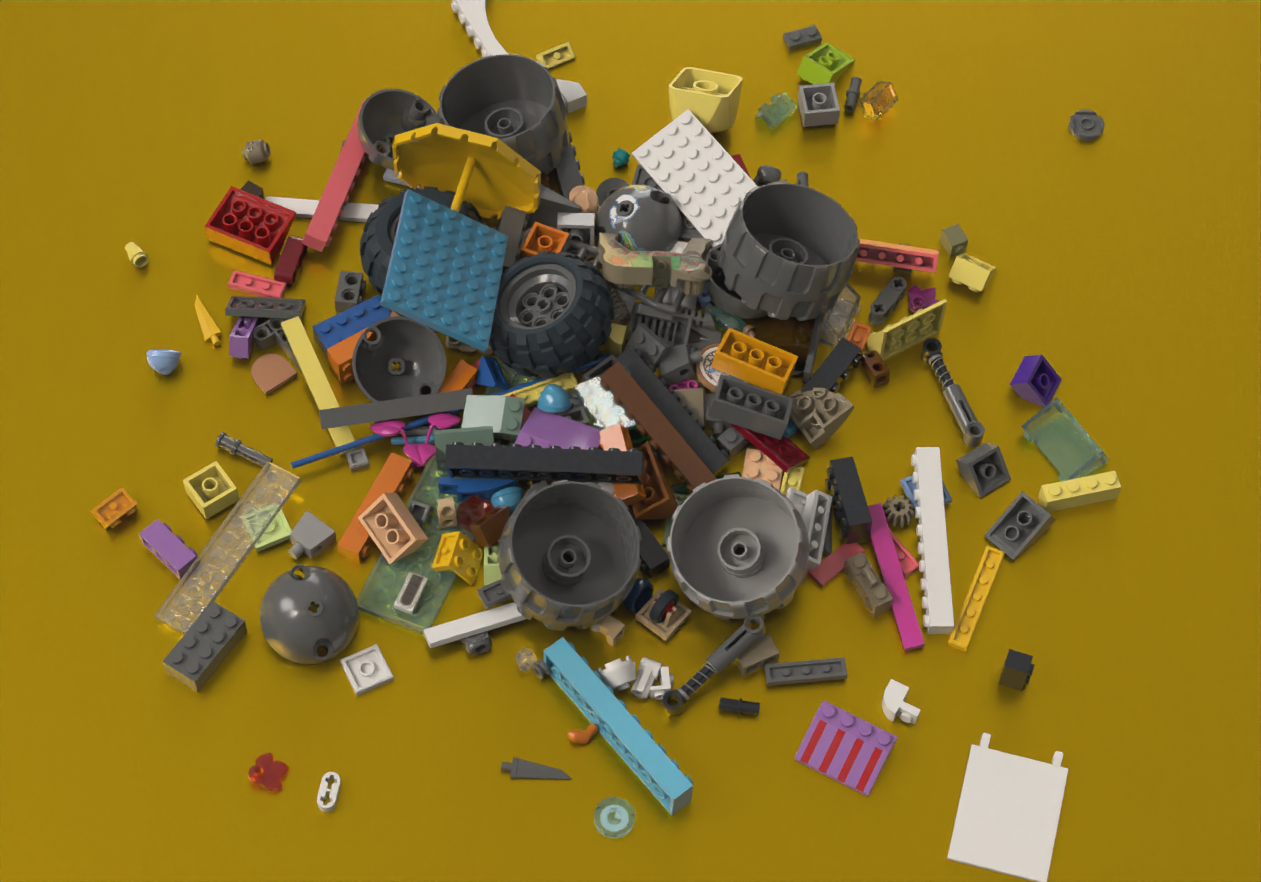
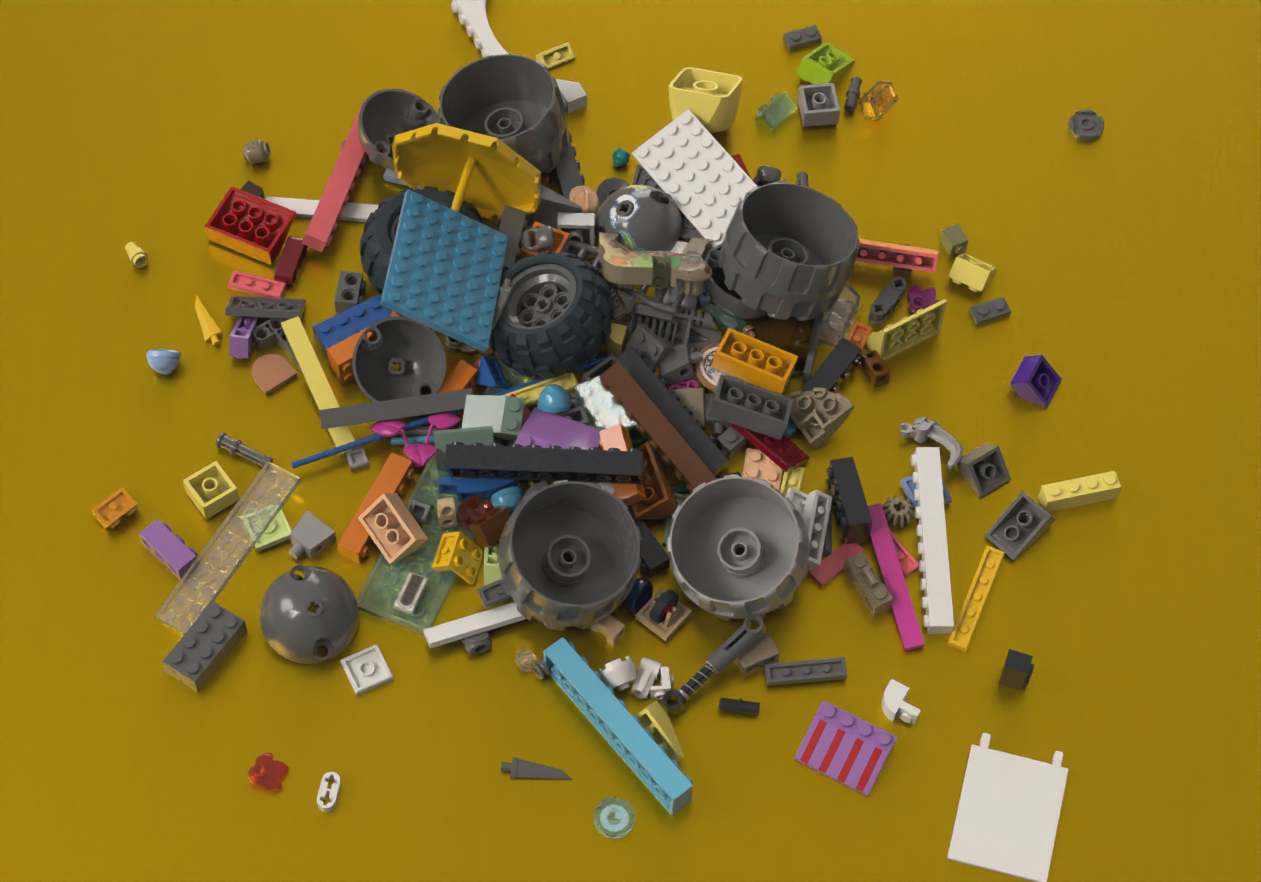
(503, 295): none -> dark grey bar
(544, 238): none -> dark grey piece
(582, 736): orange arm -> none
(659, 725): none -> light yellow slope
(927, 429): none -> light grey piece
(953, 394): piece -> none
(990, 311): none -> dark grey plate
(1064, 442): clear light blue windscreen -> none

